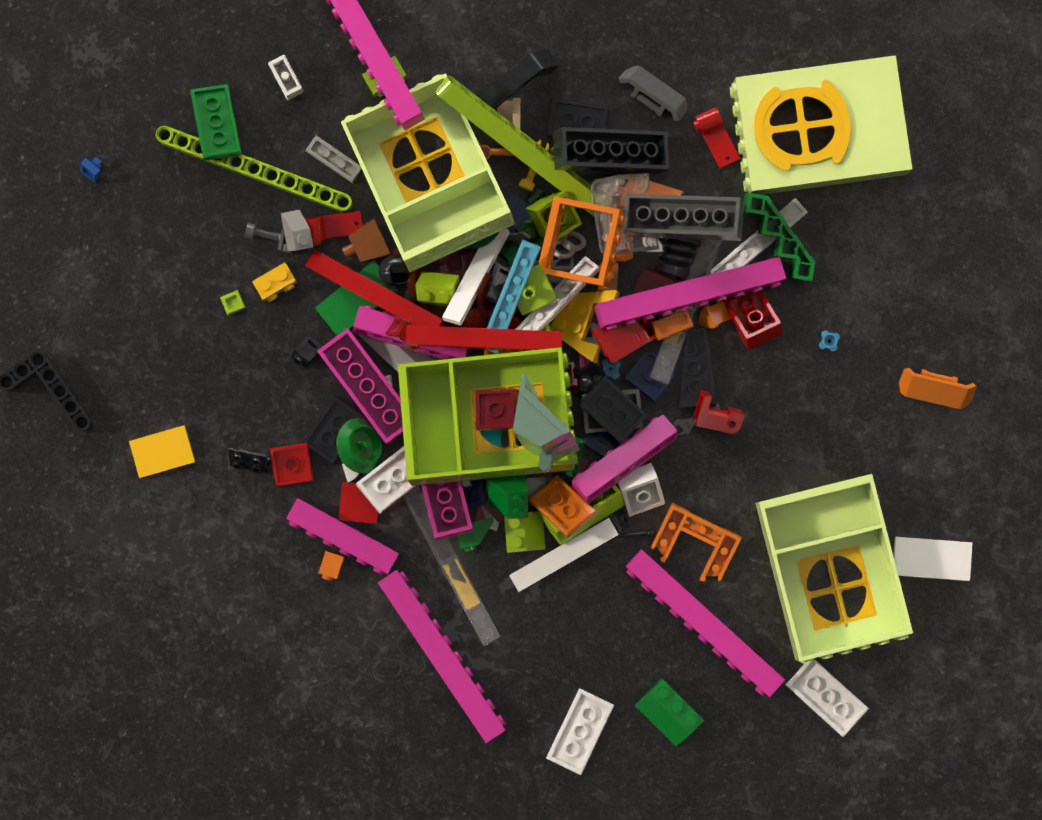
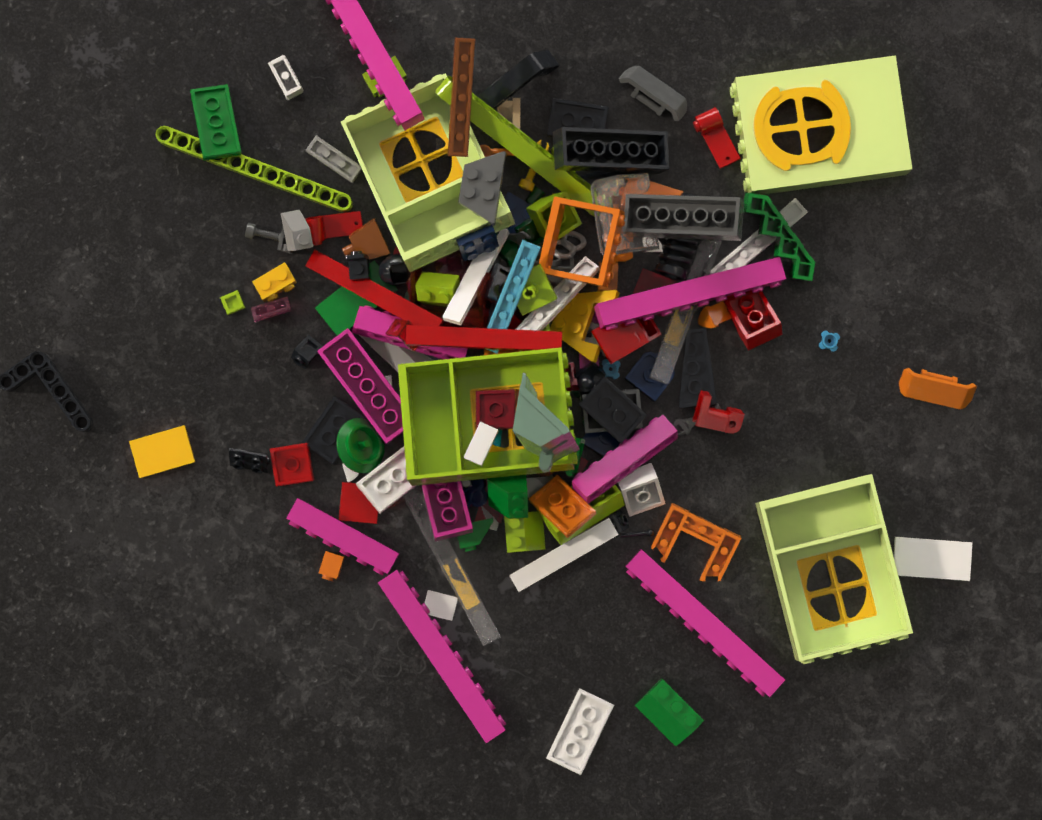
(91, 169): blue tile -> none
(271, 309): none -> clear pink slope
(358, 265): none -> black bracket
(441, 605): none -> white sticker
(461, 97): none -> dark orange tile
(477, 243): none -> dark blue plate
(481, 444): none -> white tile
(482, 186): none -> dark grey wing
(672, 324): orange tile -> none
(827, 697): white tile -> none

